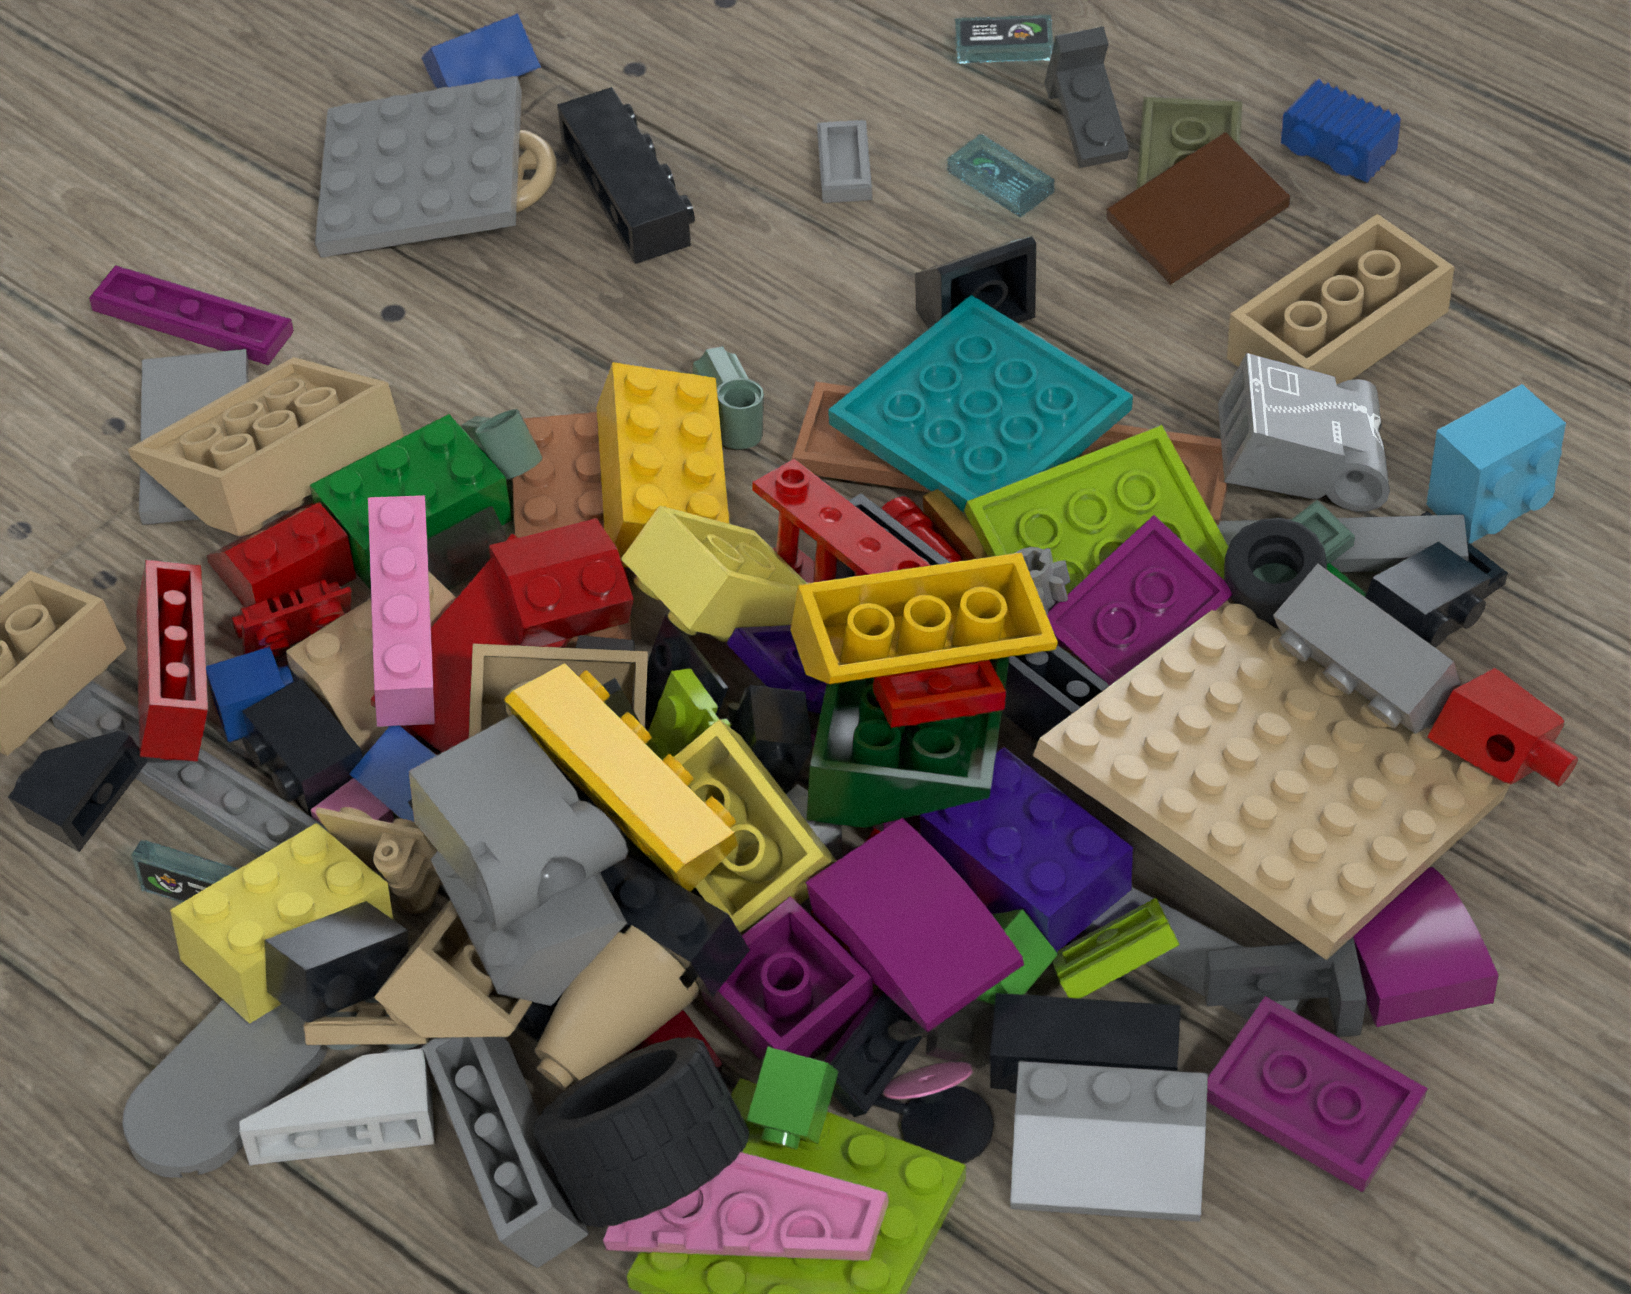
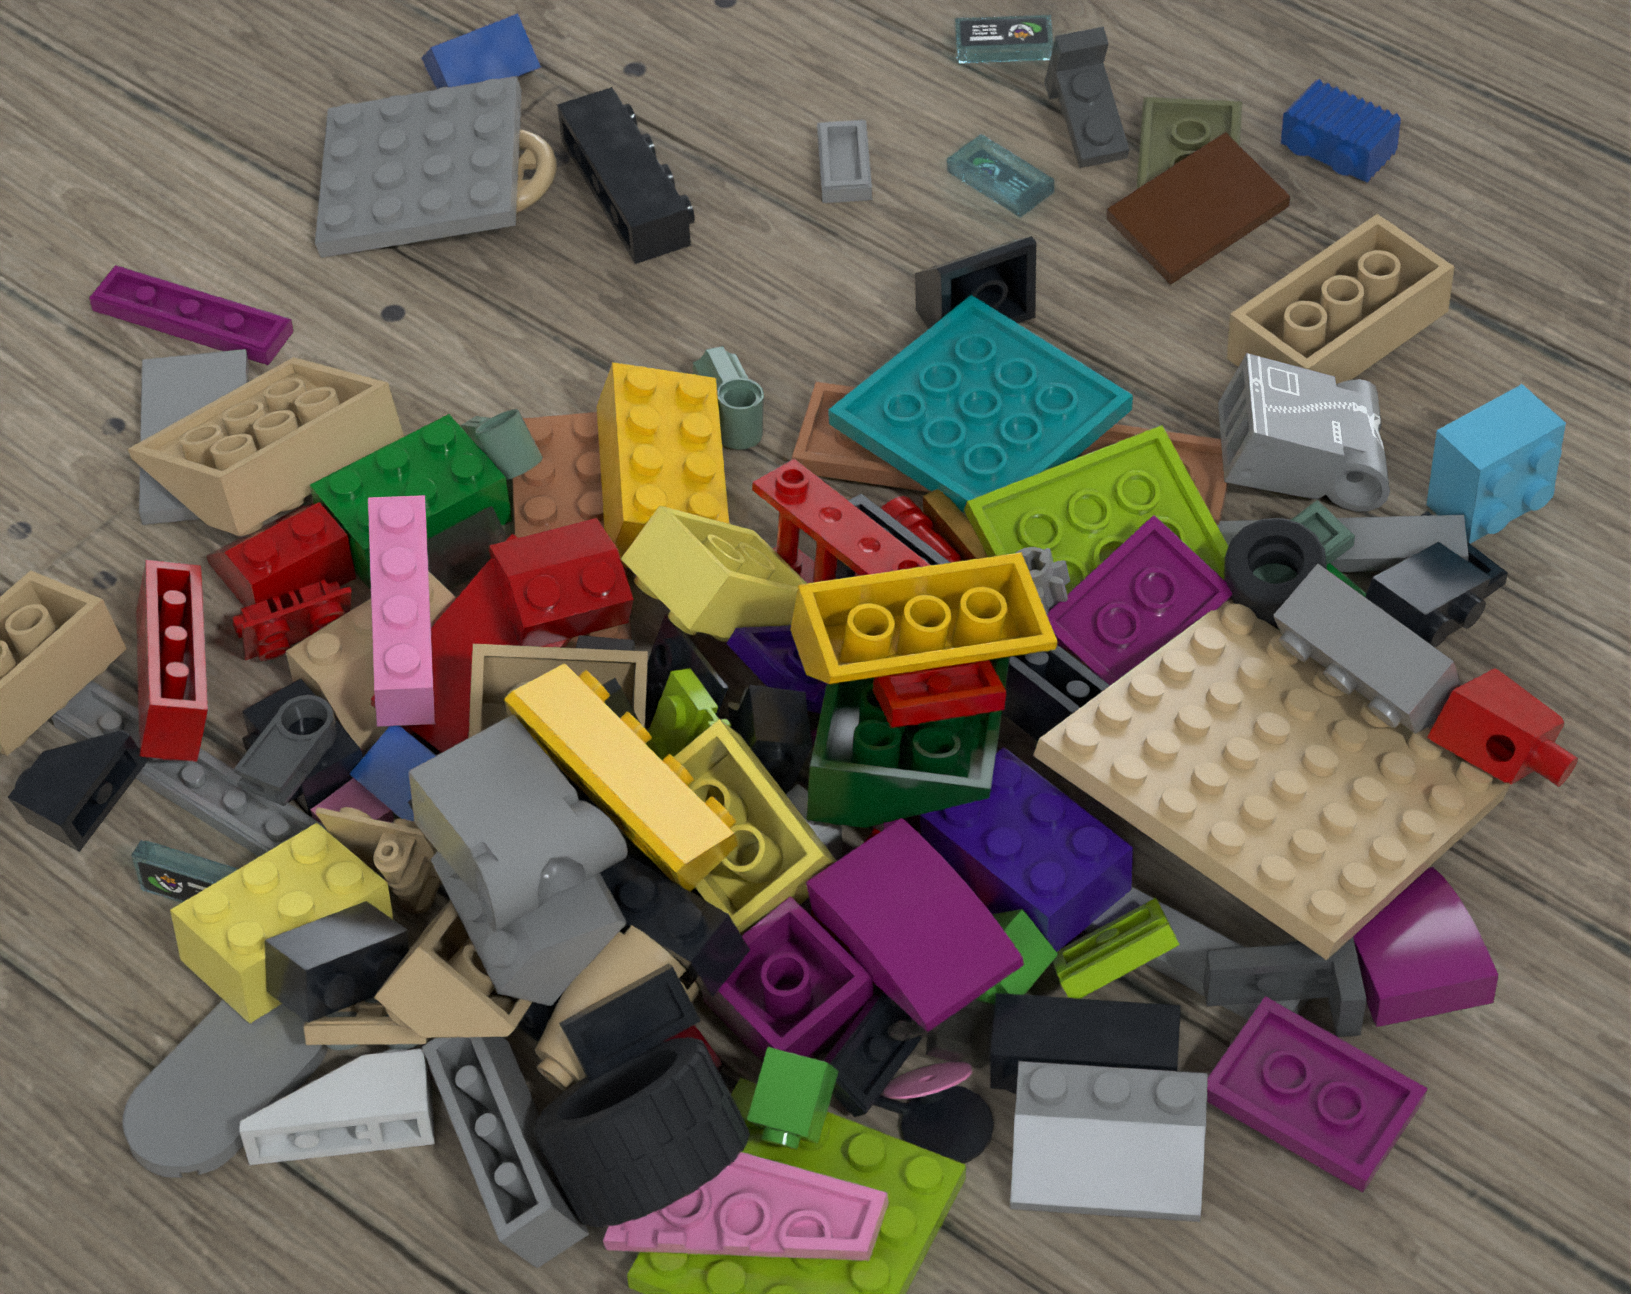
(242, 683): blue brick -> none
(283, 760): none -> dark grey piece
(629, 1022): none -> black tile

